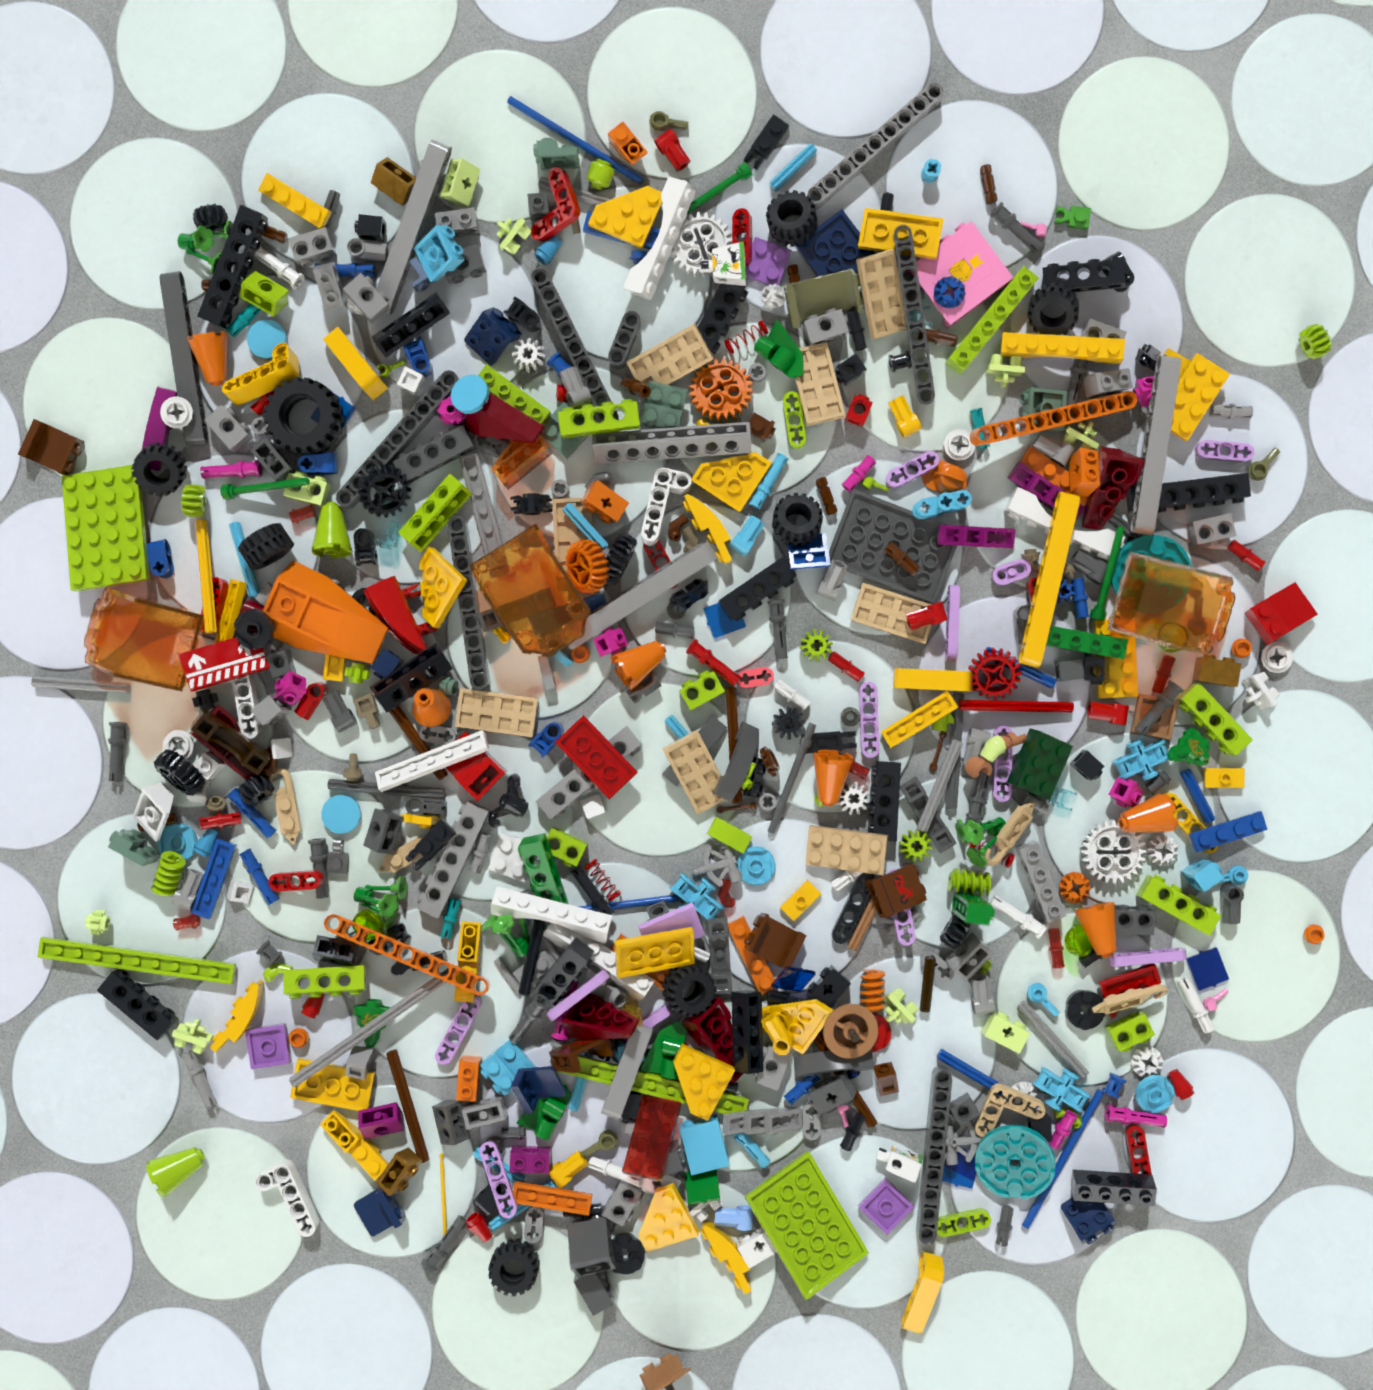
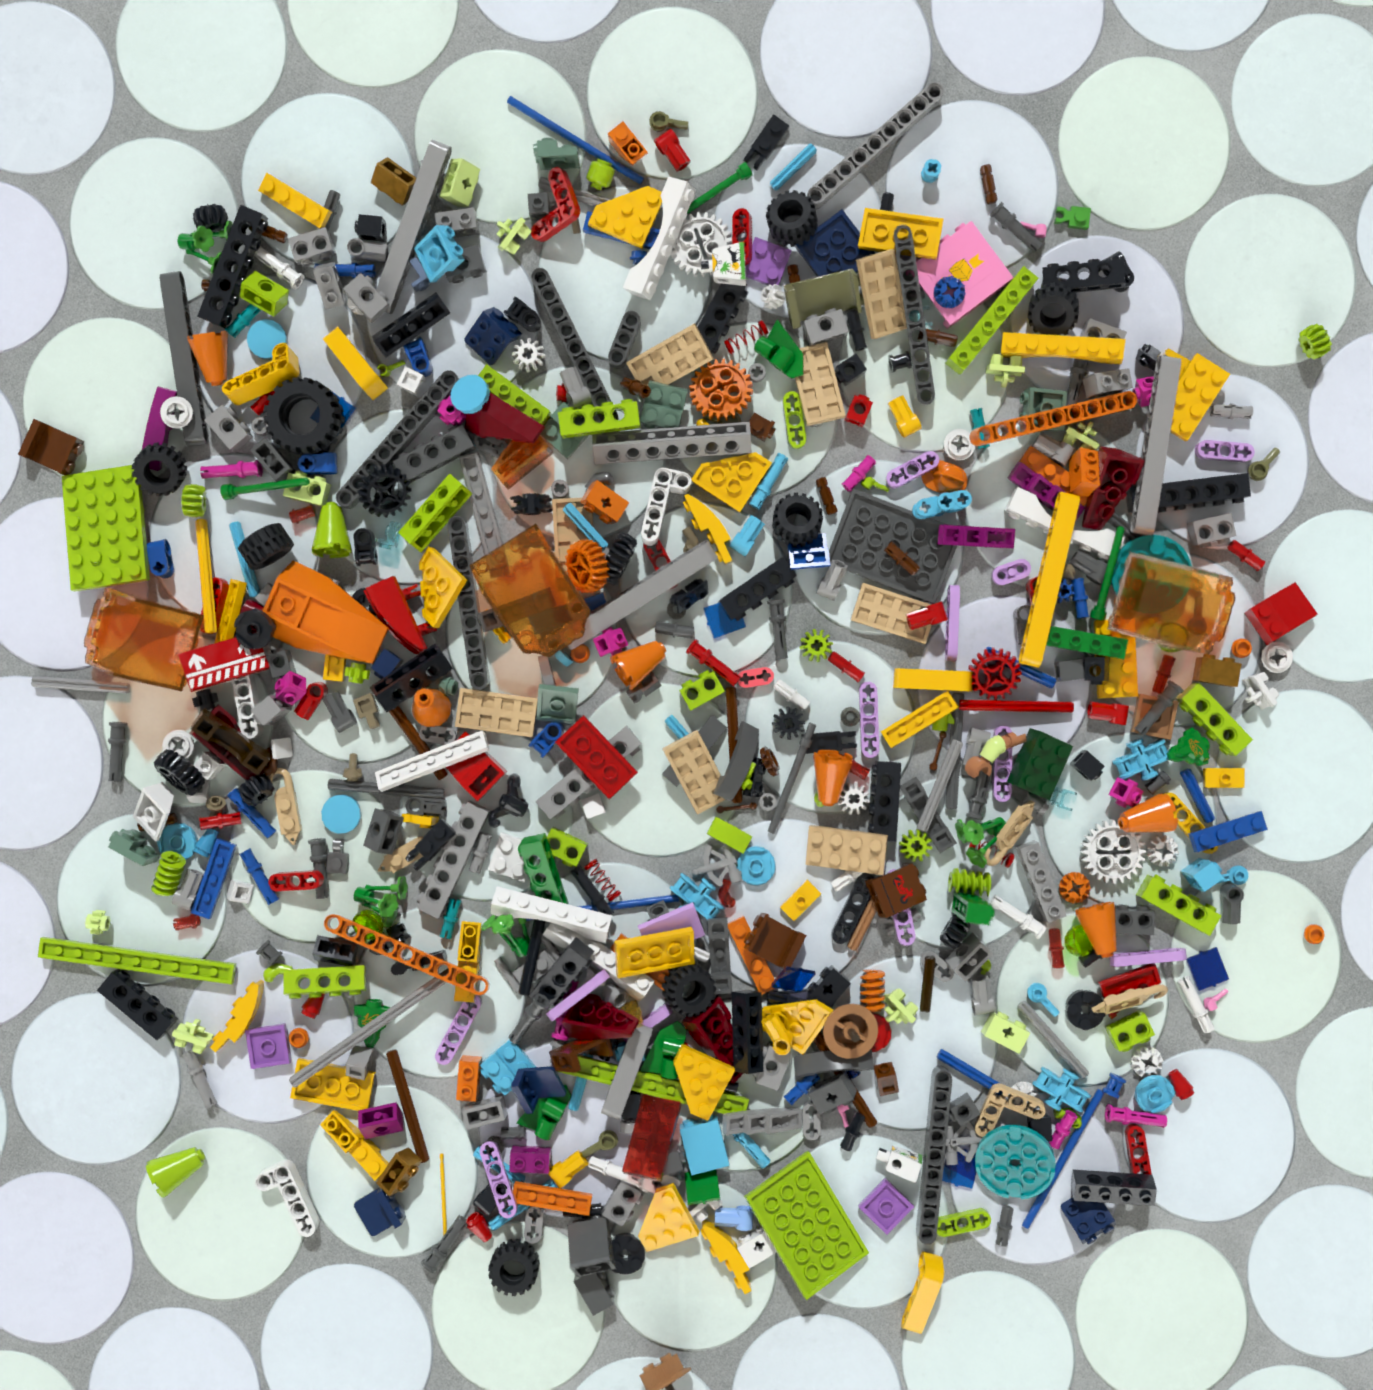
(450, 1122): dark grey brick -> none
(547, 251): dark azure cone -> none
(557, 704): none -> sand green plate
(558, 363): blue bush -> none
(675, 527): reddish brown arm -> none
(1031, 556): dark tan plate -> none

